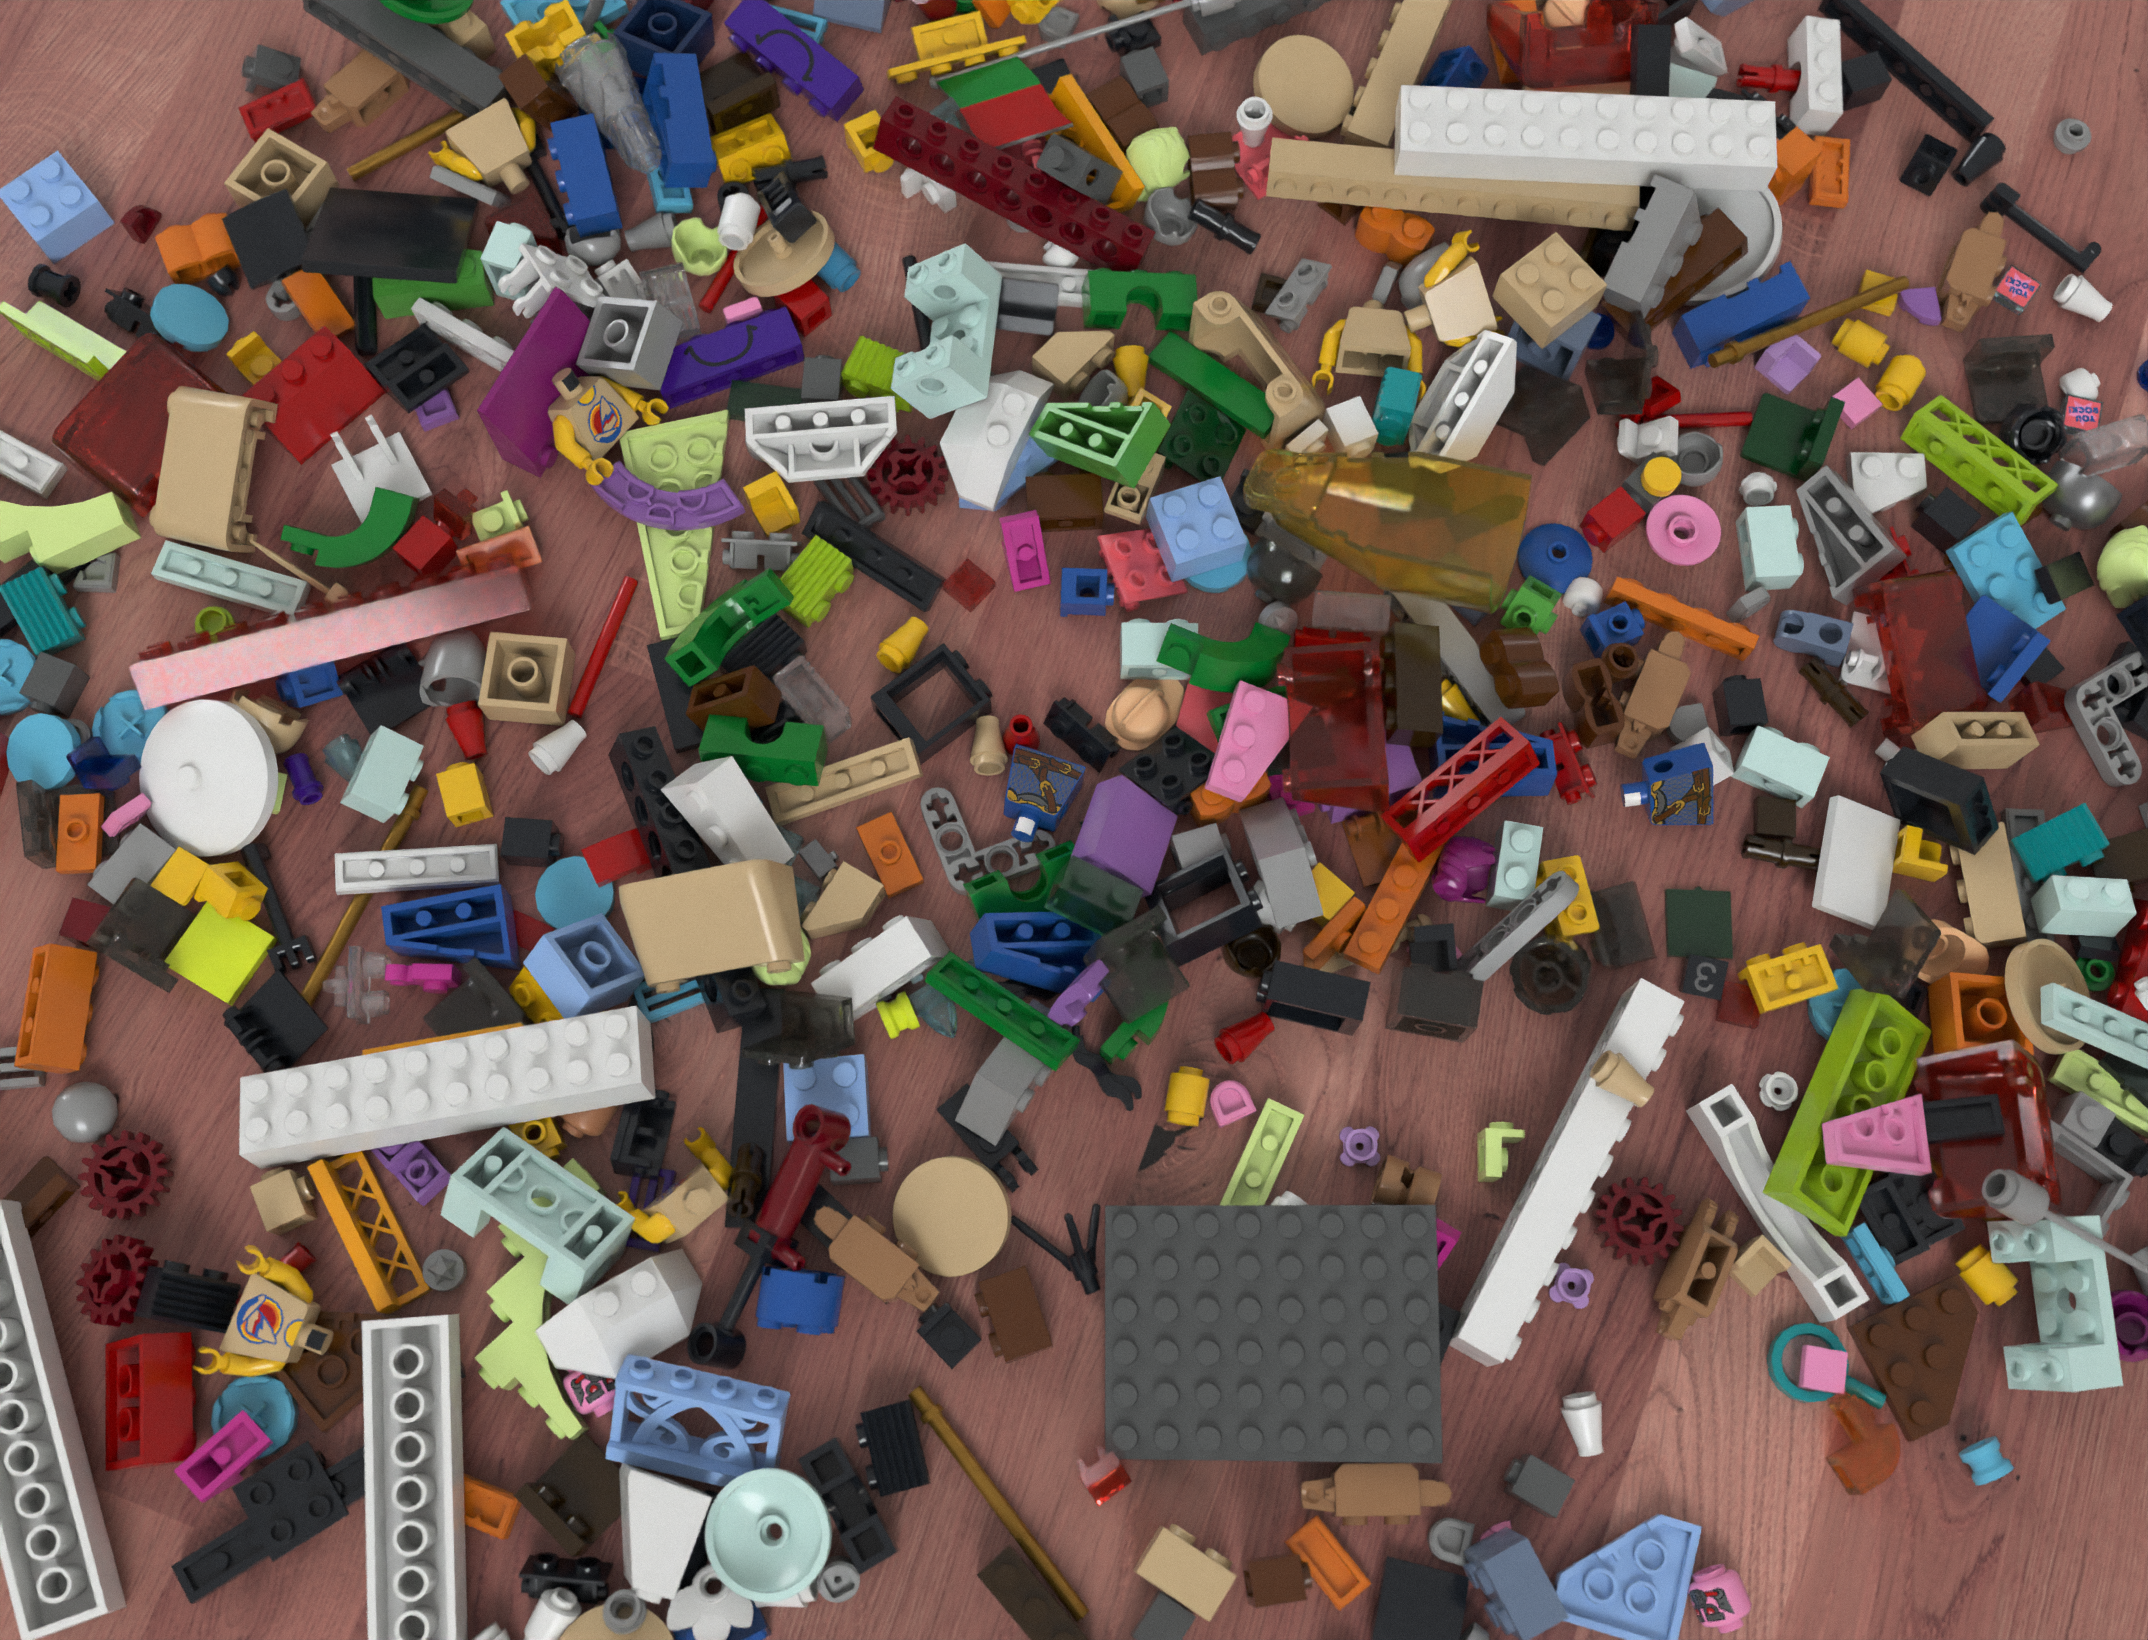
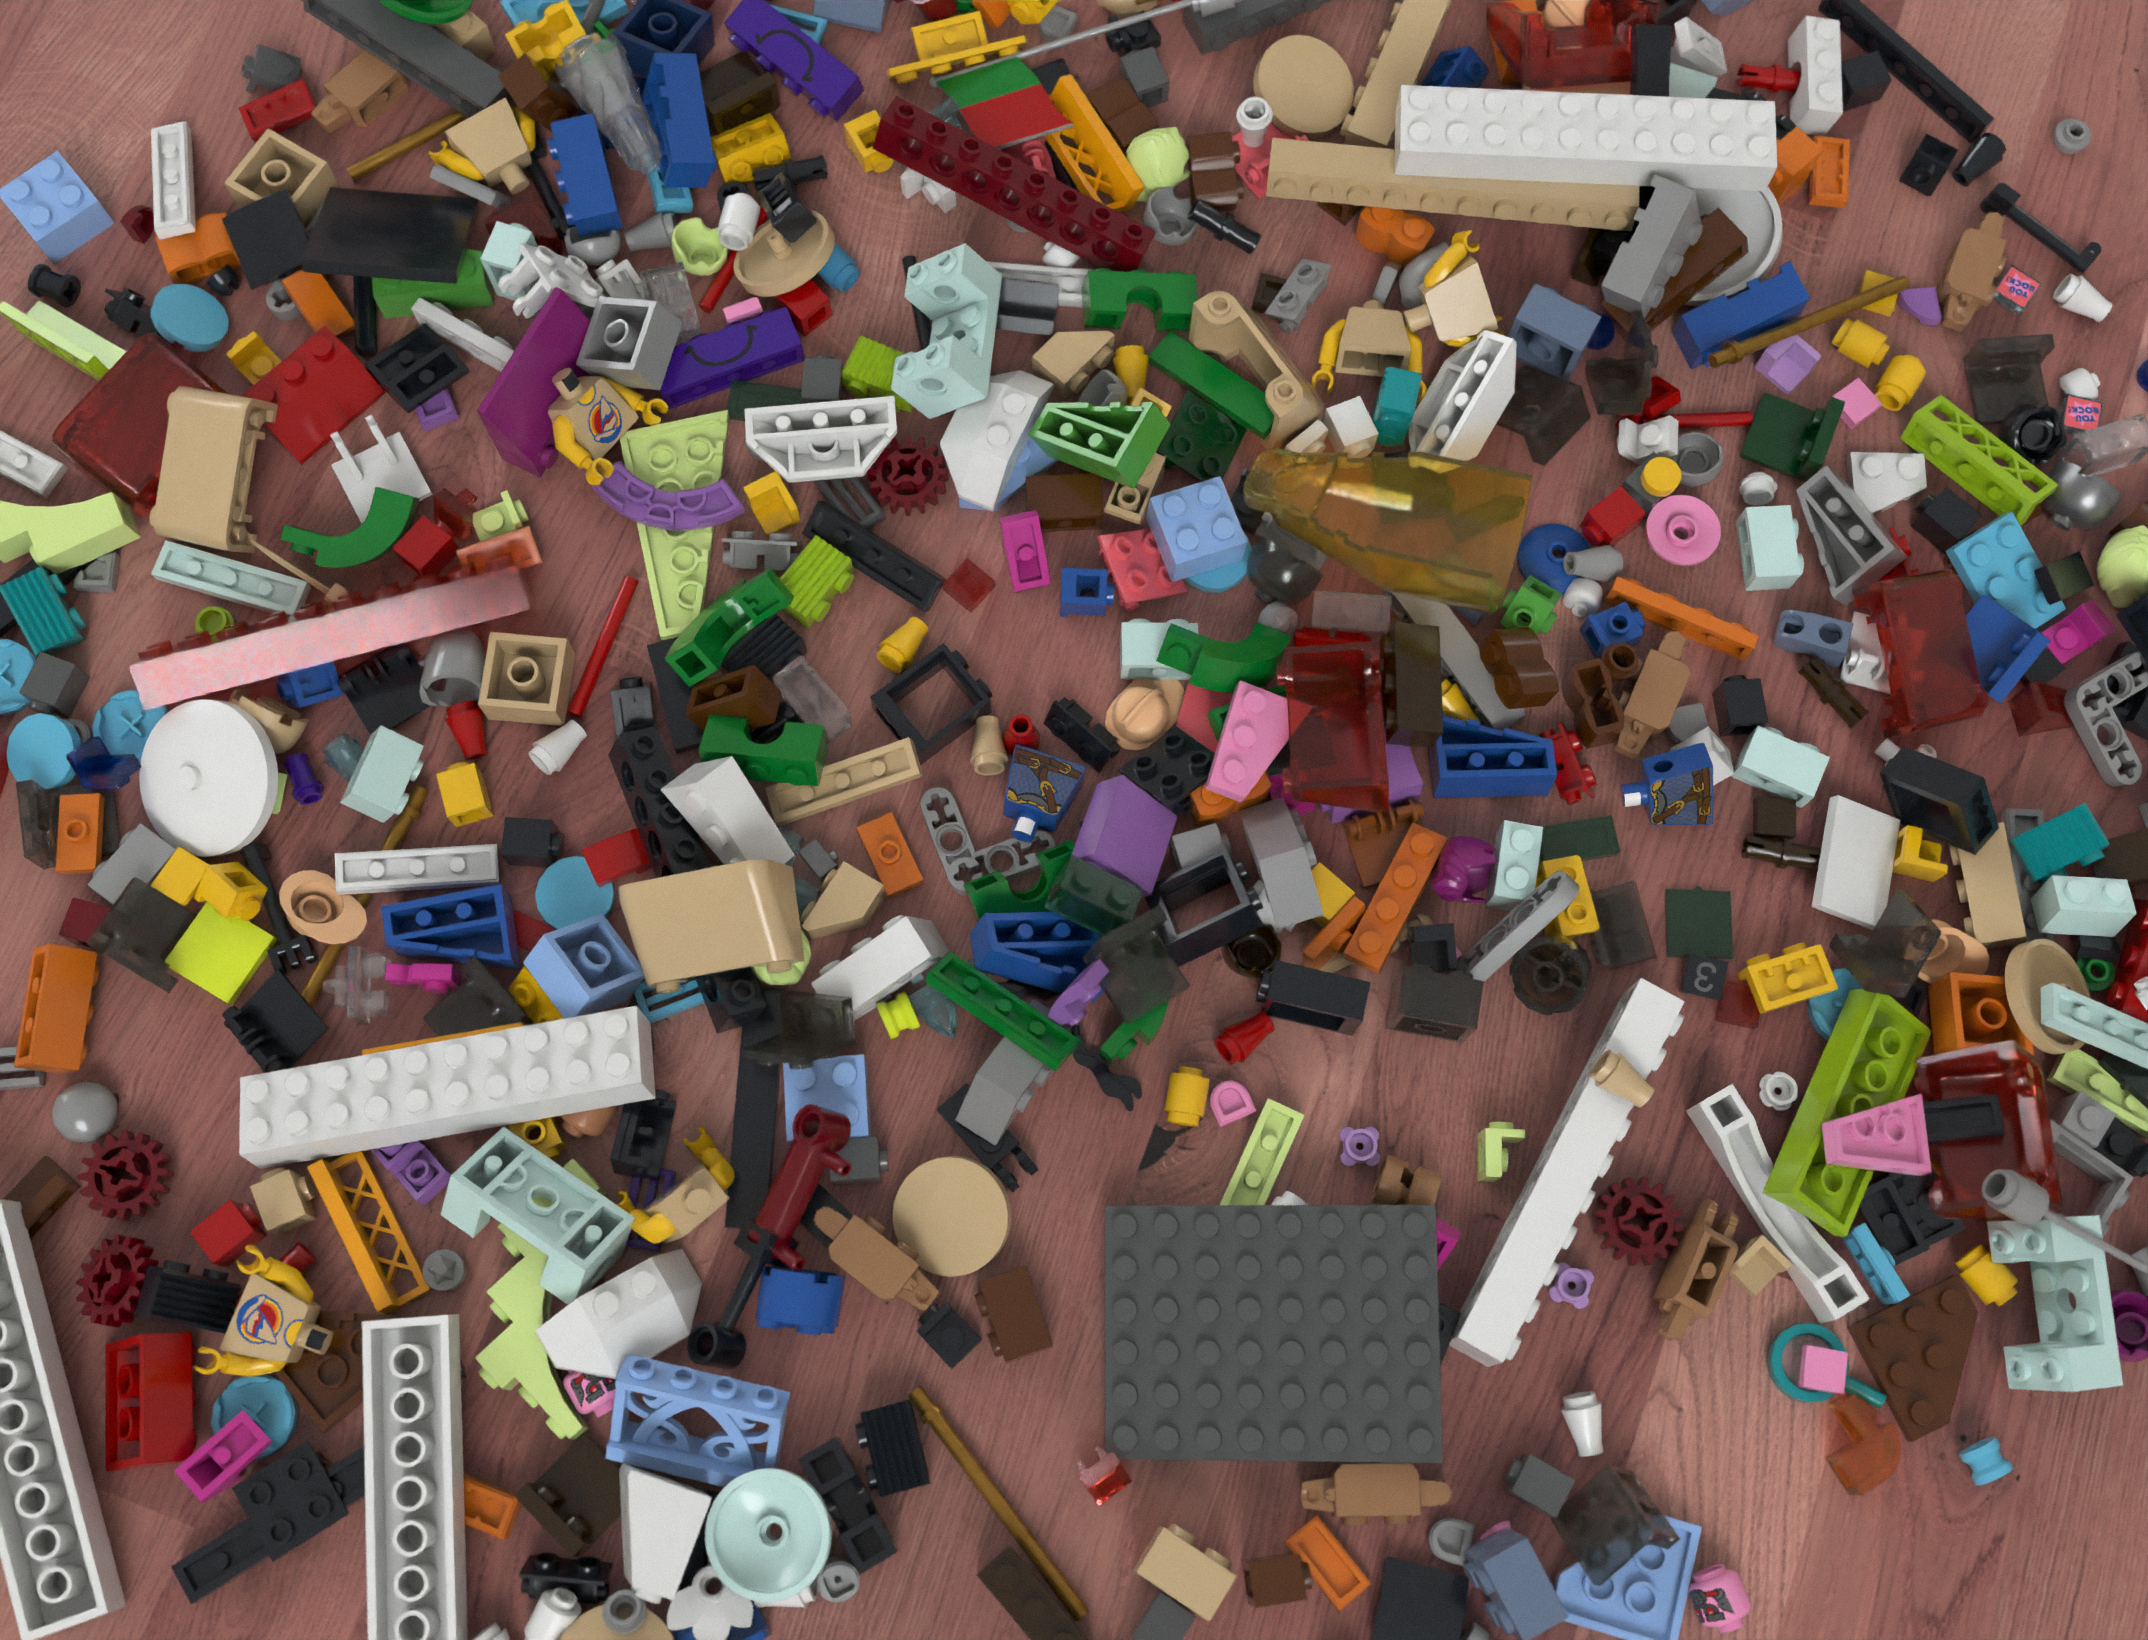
(126, 815): bright pink tile -> none
(173, 180): none -> white tile
(228, 1232): none -> red brick
(318, 911): none -> light nougat piece
(632, 705): none -> black bracket
(745, 1180): dark brown pin -> none
(1073, 163): dark grey torso -> none
(1083, 1260): black plant -> none
(1466, 794): red fence -> none
(1549, 290): tan brick -> none
(1586, 838): none -> clear green tile
(1596, 563): none -> light grey cone
(1611, 1523): none -> clear smoke bracket
(1748, 604): light grey tile -> none
(1977, 739): tan brick -> none
(2078, 631): none -> dark pink slope

